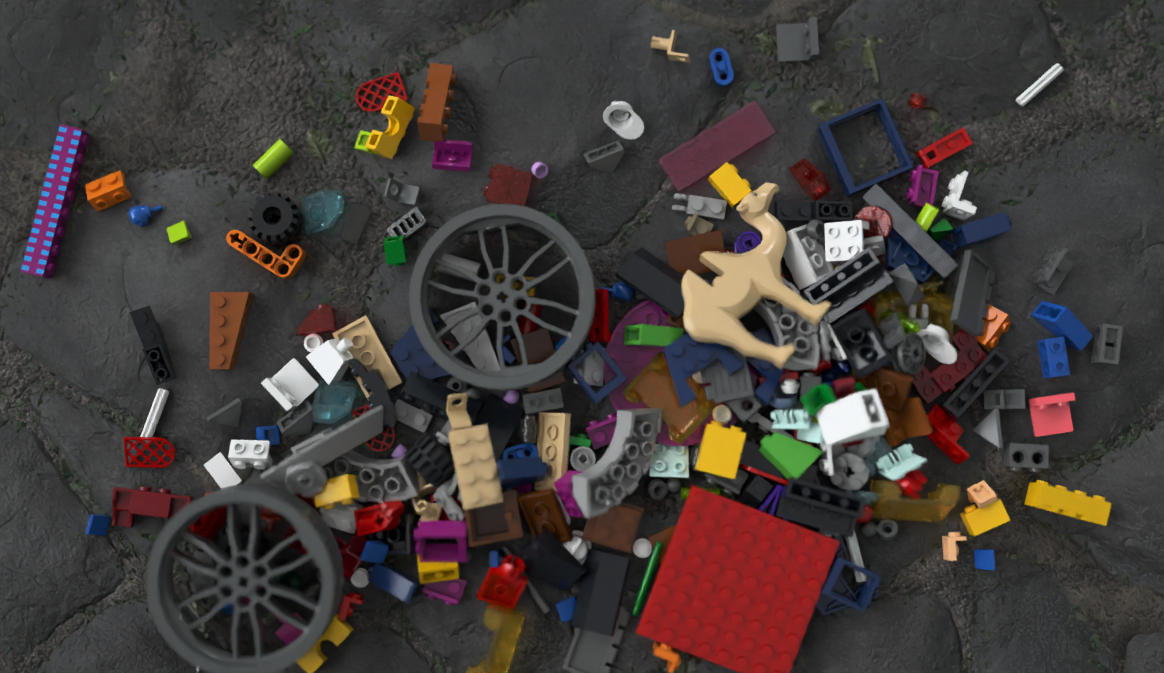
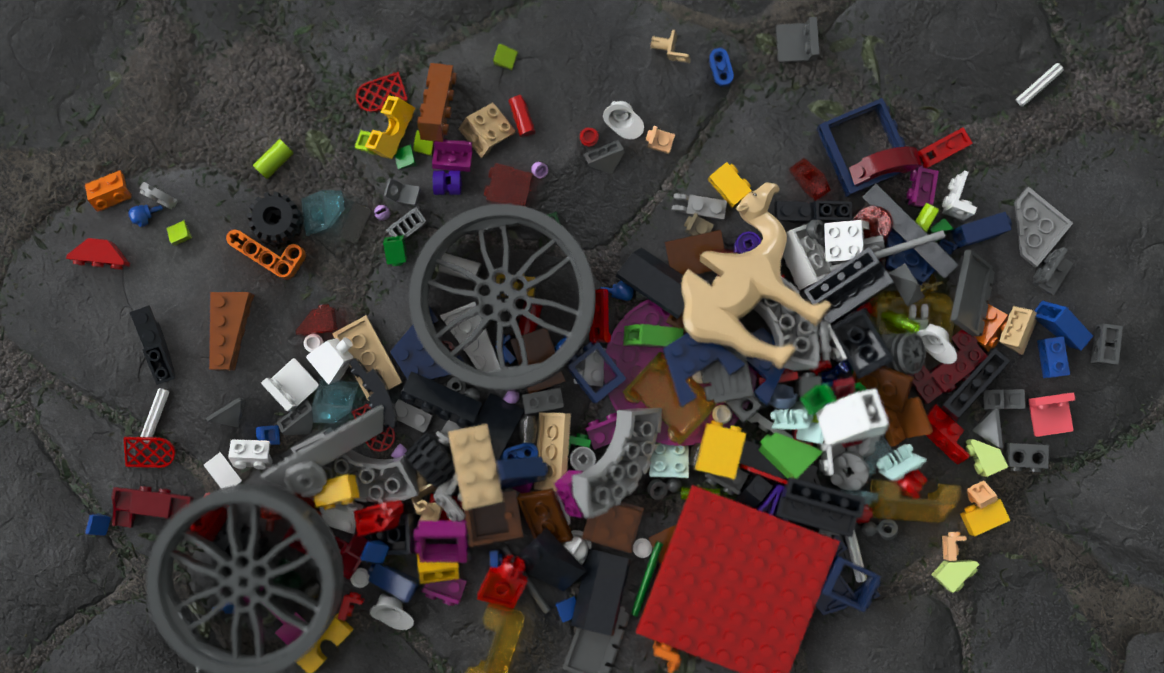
(55, 201): magenta brick -> none
(98, 253): none -> red slope
(163, 198): none -> light grey plate
(384, 215): none -> lavender hinge
(390, 611): none -> white piece
(405, 157): none -> green slope
(423, 146): none -> lime slope
(440, 182): none -> dark purple wheel
(457, 413): tan bracket -> none
(486, 129): none -> tan bracket
(505, 56): none -> lime slope
(521, 116): none -> red brick
(589, 136): none -> red plate
(660, 140): none -> light nougat bracket
(716, 146): clear pink plate -> none
(790, 386): white plate -> none
(884, 162): none -> dark red arch
(892, 330): dark grey slope -> none
(902, 247): none -> light grey piece
(917, 100): clear red bush -> none
(953, 573): none -> yellowish green slope
(984, 559): blue slope -> none
(986, 457): none -> yellowish green slope
(1018, 329): none -> tan bracket
(1038, 226): none -> light grey plate
(1068, 503): yellow wedge -> none

